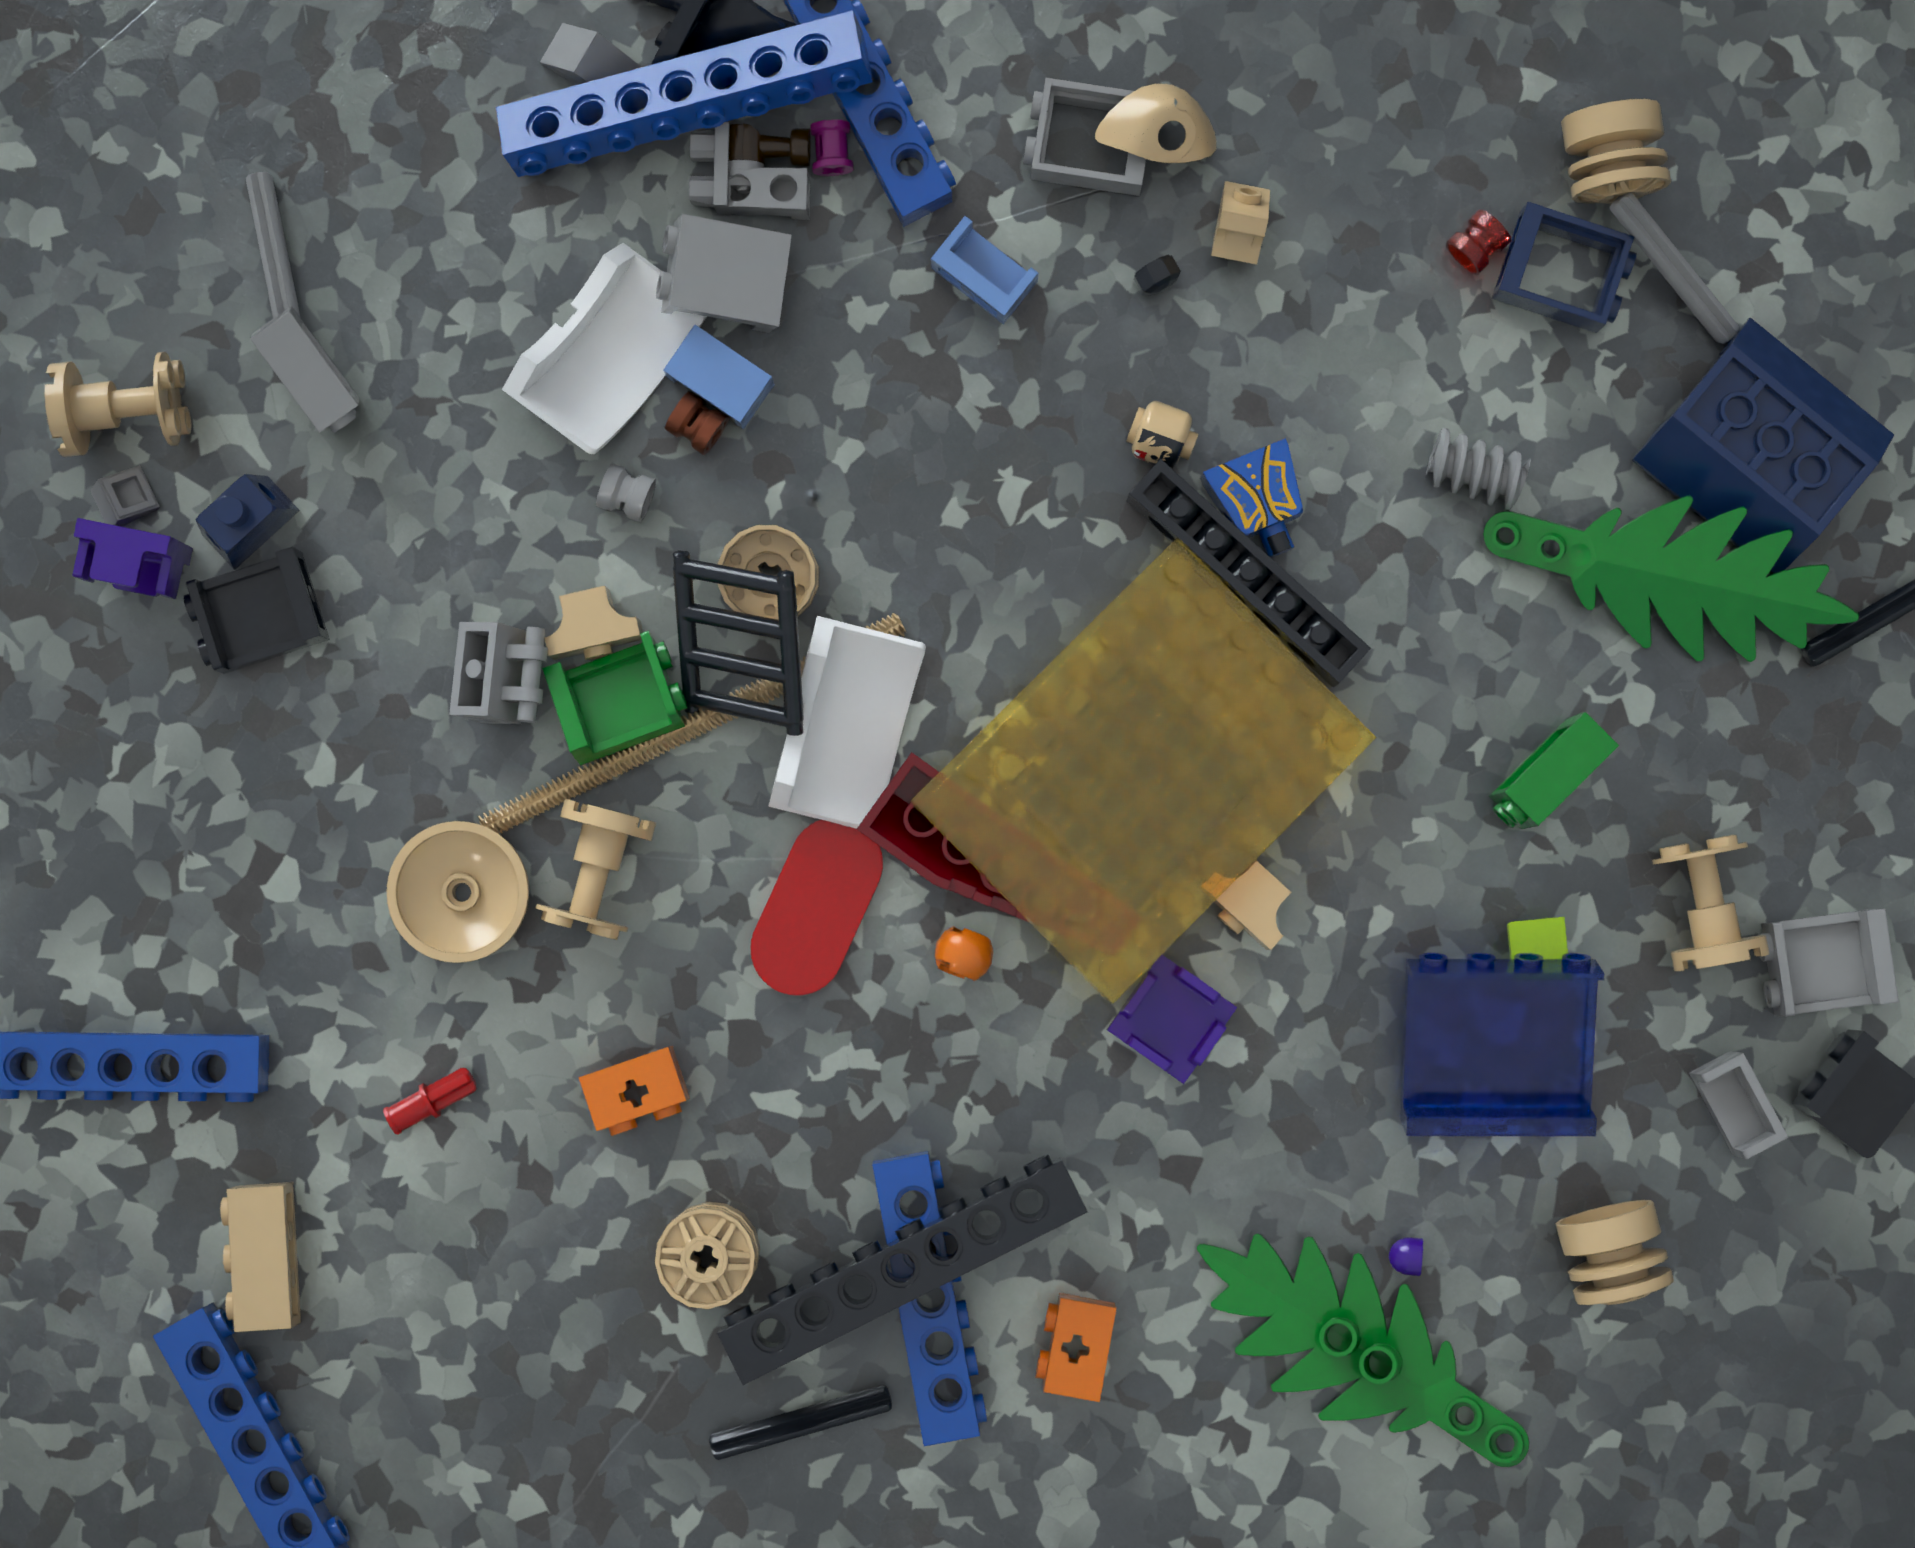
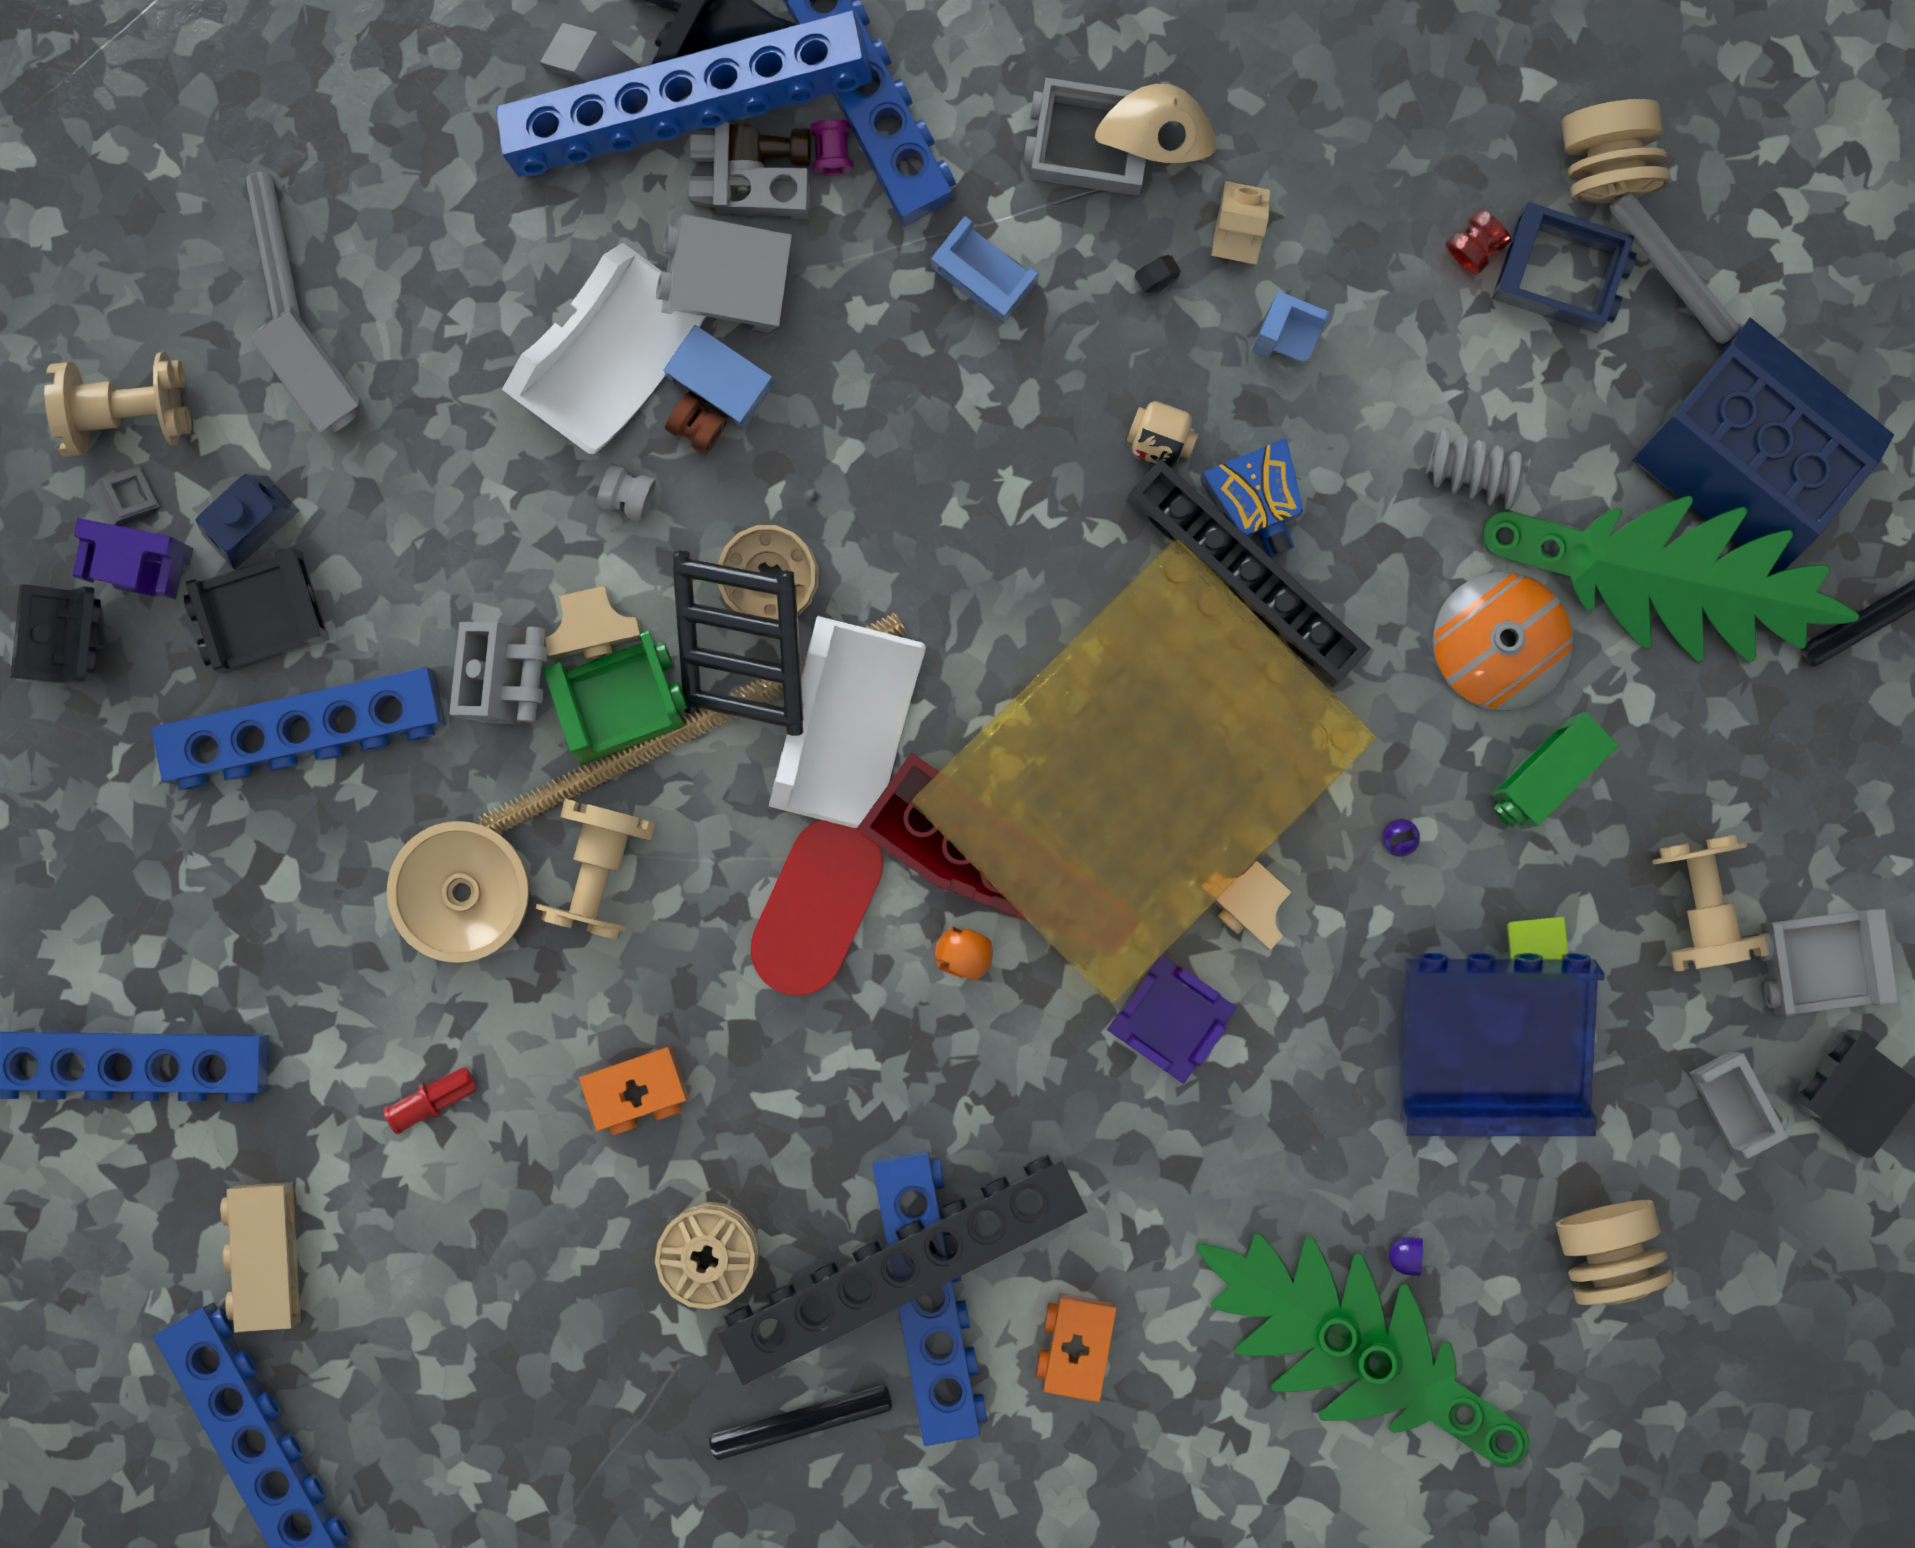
(54, 634): none -> black bracket
(179, 742): none -> blue brick
(1290, 328): none -> medium blue panel
(1405, 847): none -> dark purple hinge
(1470, 646): none -> orange dish

